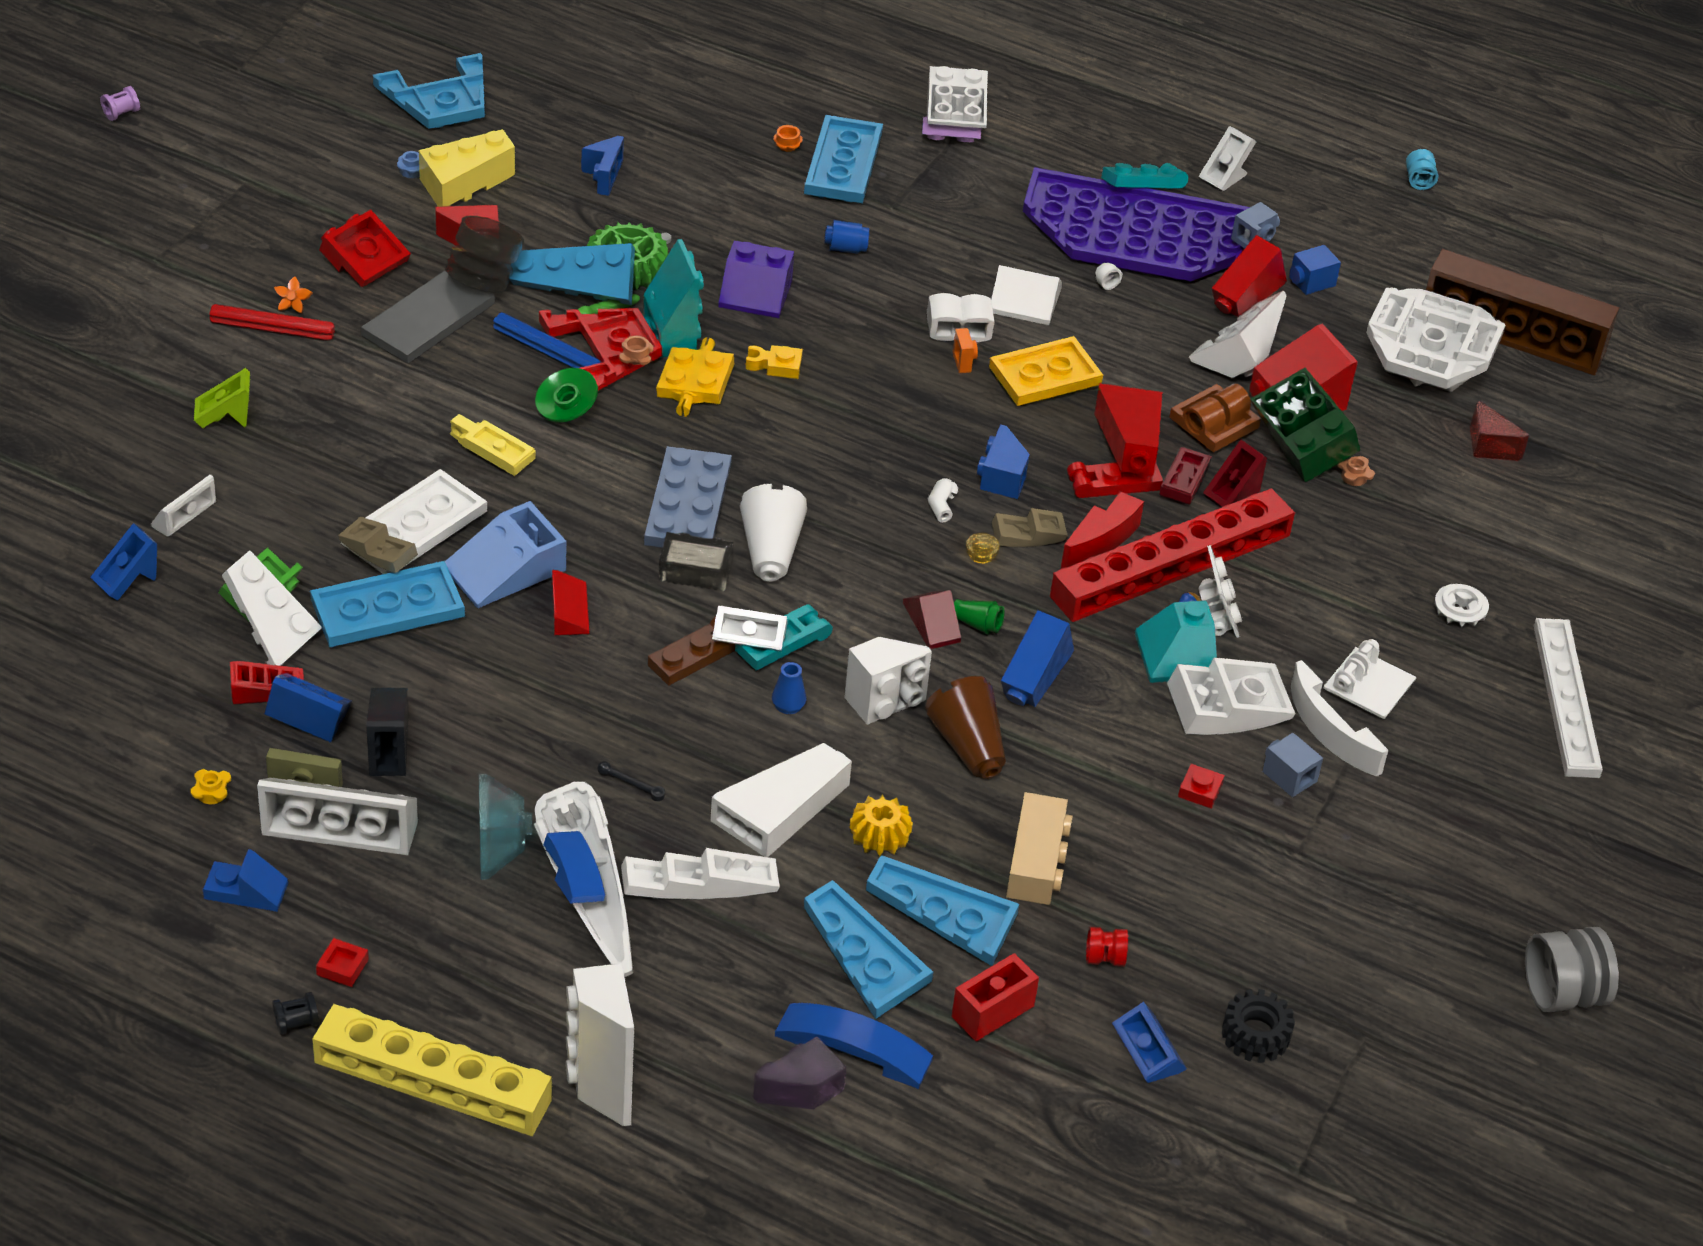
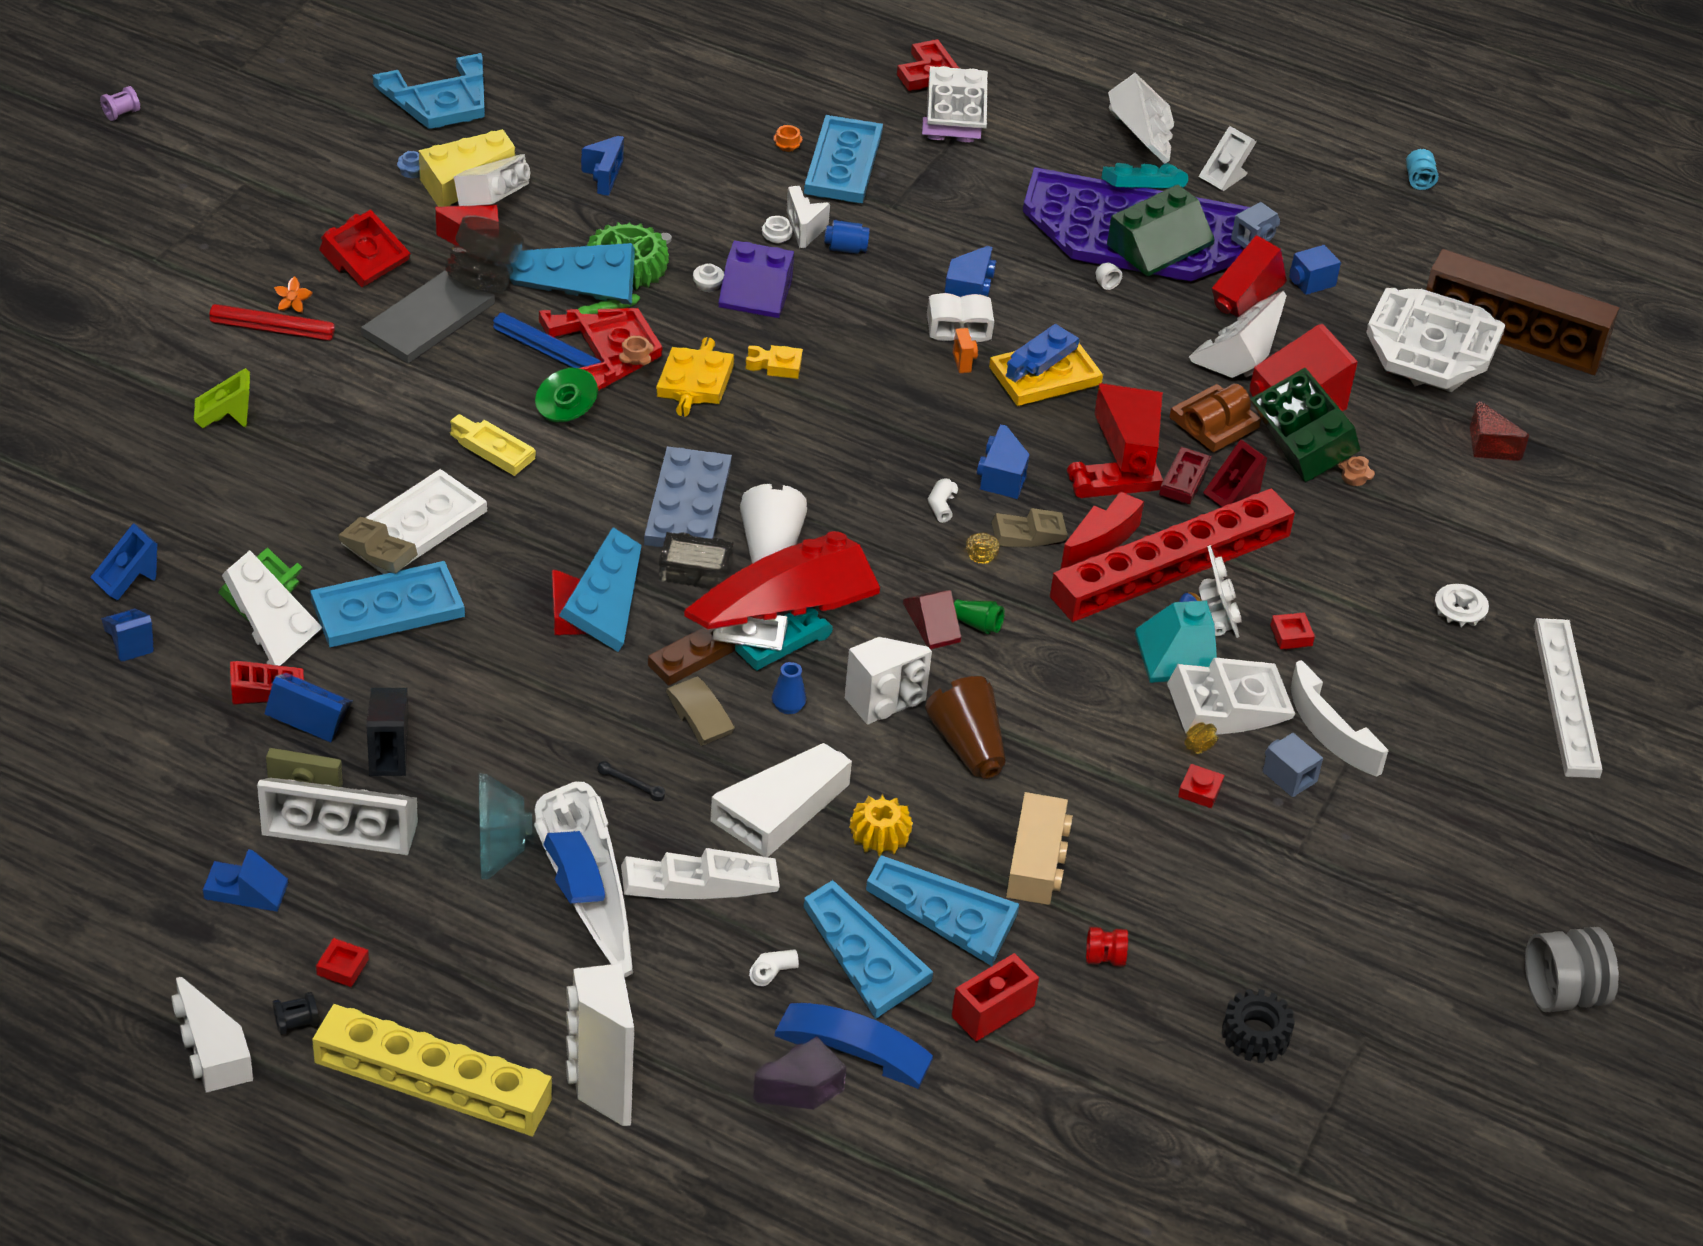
(130, 633): none -> blue slope
(185, 507): white slope -> none
(210, 786): yellow plate -> none
(216, 1039): none -> white slope
(492, 181): none -> white slope
(508, 555): medium blue slope -> none
(605, 591): none -> dark azure wing
(674, 301): teal slope -> none
(701, 709): none -> dark tan slope
(708, 277): none -> white plate
(770, 964): none -> white arm
(777, 229): none -> white plate
(806, 218): none -> white slope
(808, 574): none -> red wedge
(927, 54): none -> red plate
(970, 273): none -> blue slope
(1025, 295): white slope -> none
(1038, 659): blue slope -> none
(1041, 352): none -> blue hinge
(1144, 114): none -> white wedge
(1148, 1044): blue slope -> none
(1160, 230): none -> slope
(1201, 737): none -> clear yellow plate
(1292, 630): none -> red plate
(1369, 680): white hinge -> none

